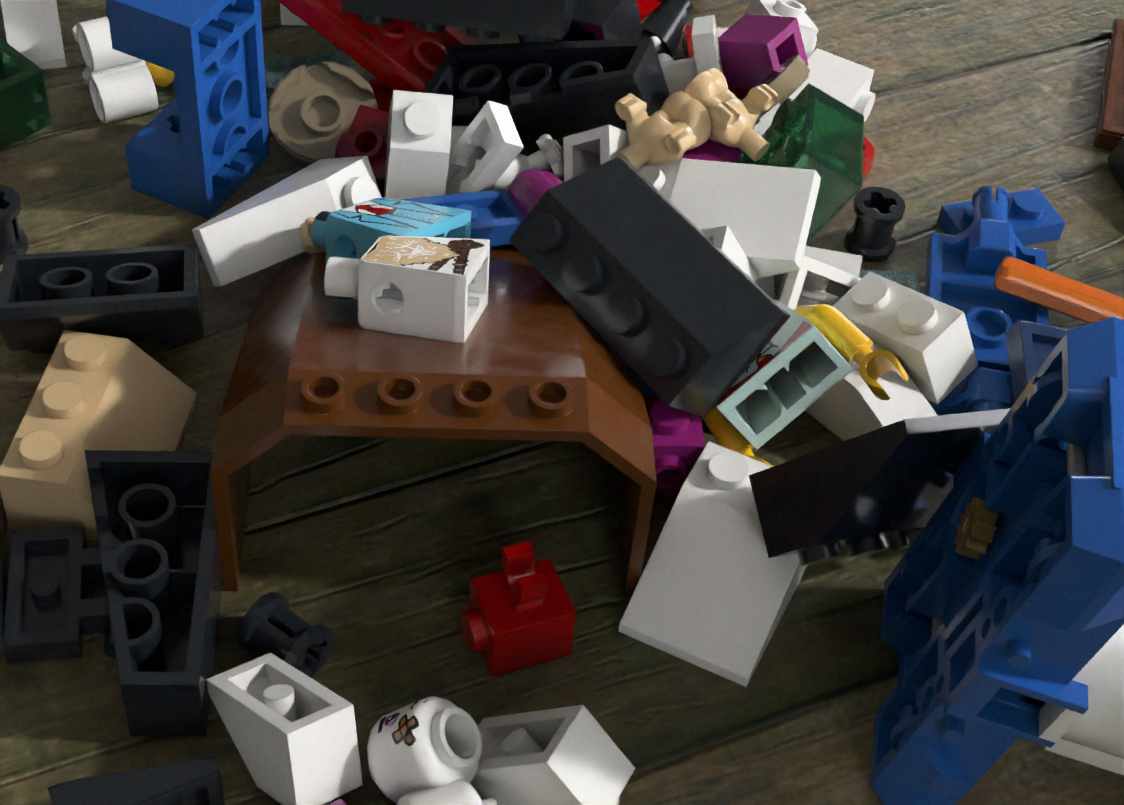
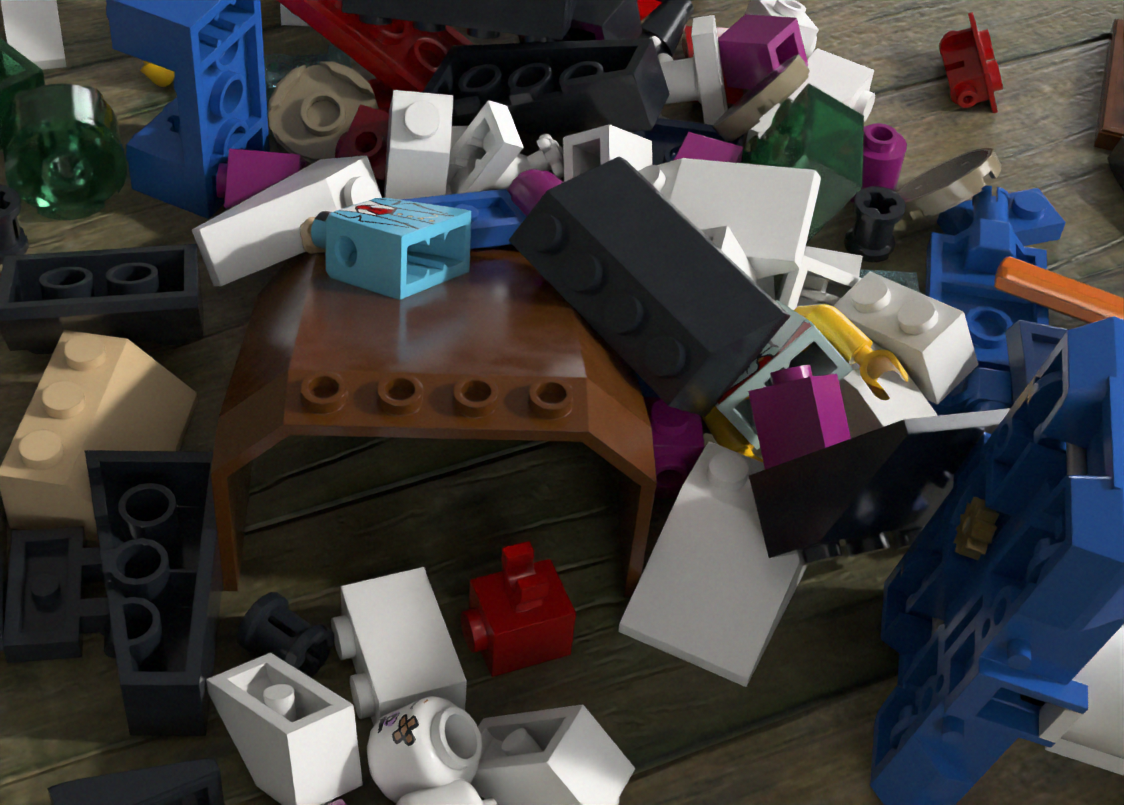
(63, 150): none -> clear green brick
(116, 81): white piece -> none
(252, 172): none -> magenta brick
(396, 644): none -> white brick
(416, 285): white torso -> none
(667, 133): tan piece -> none
(730, 117): tan piece -> none
(798, 414): none -> magenta brick
(882, 156): none -> magenta brick
(949, 183): none -> tile
(966, 67): none -> red hinge

